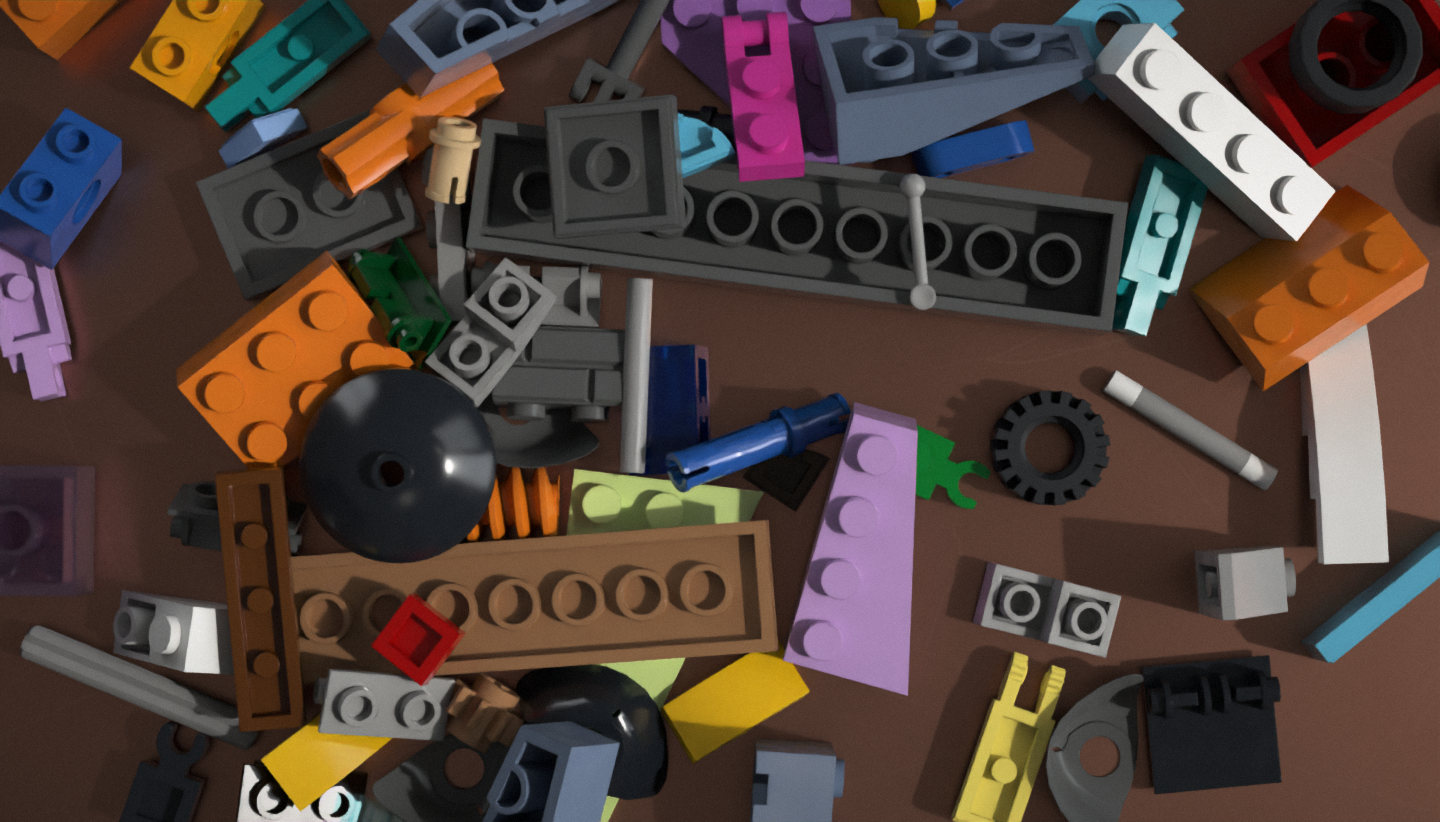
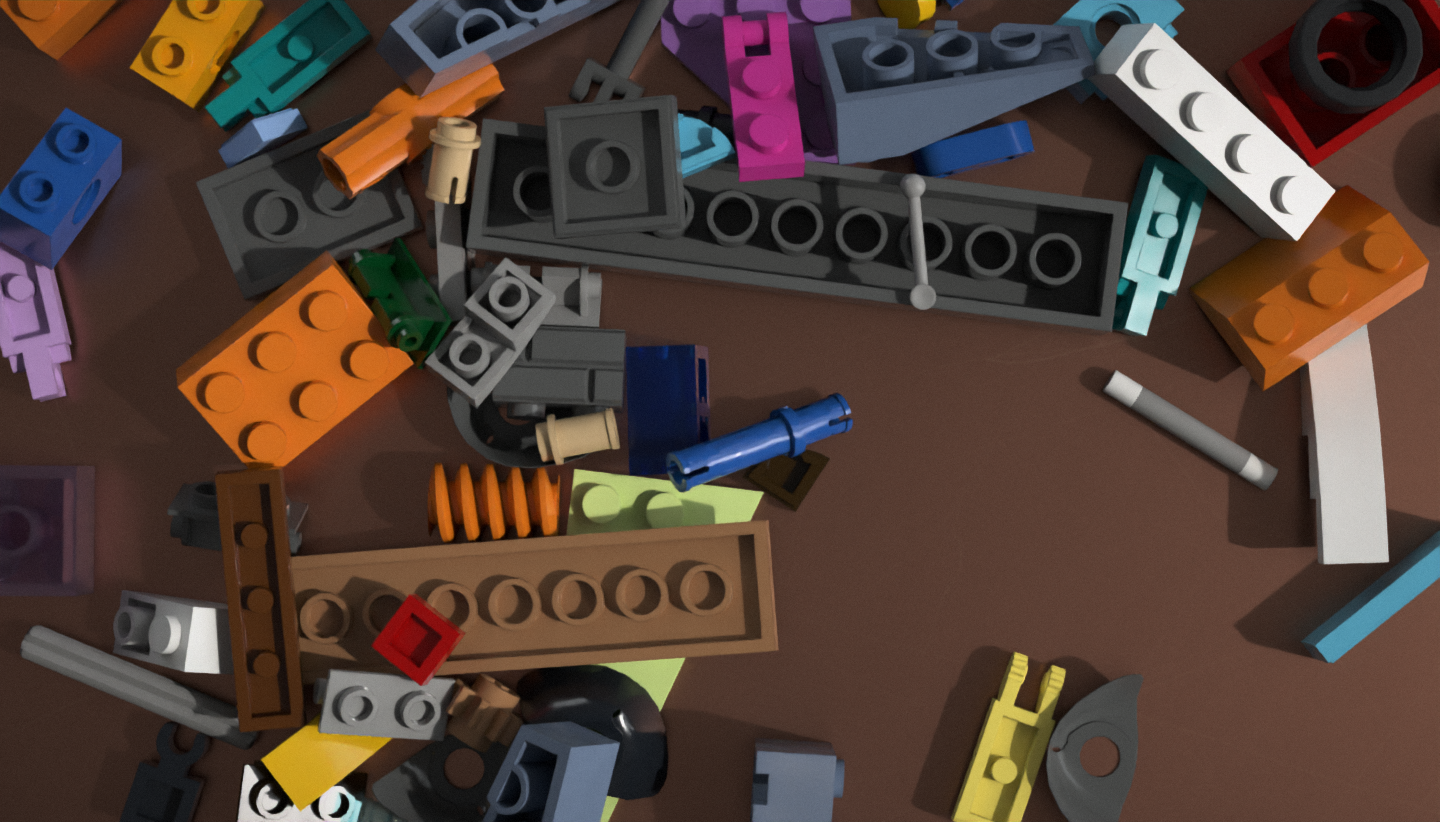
(425, 429): black dish -> none
(576, 435): none -> tan pin
(636, 375): light grey bar -> none
(733, 702): yellow slope -> none
(859, 573): lavender wedge -> none
(935, 469): green plate -> none
(1046, 609): light grey slope -> none
(1088, 453): black tyre -> none
(1212, 724): black hinge -> none
(1243, 582): light grey slope -> none

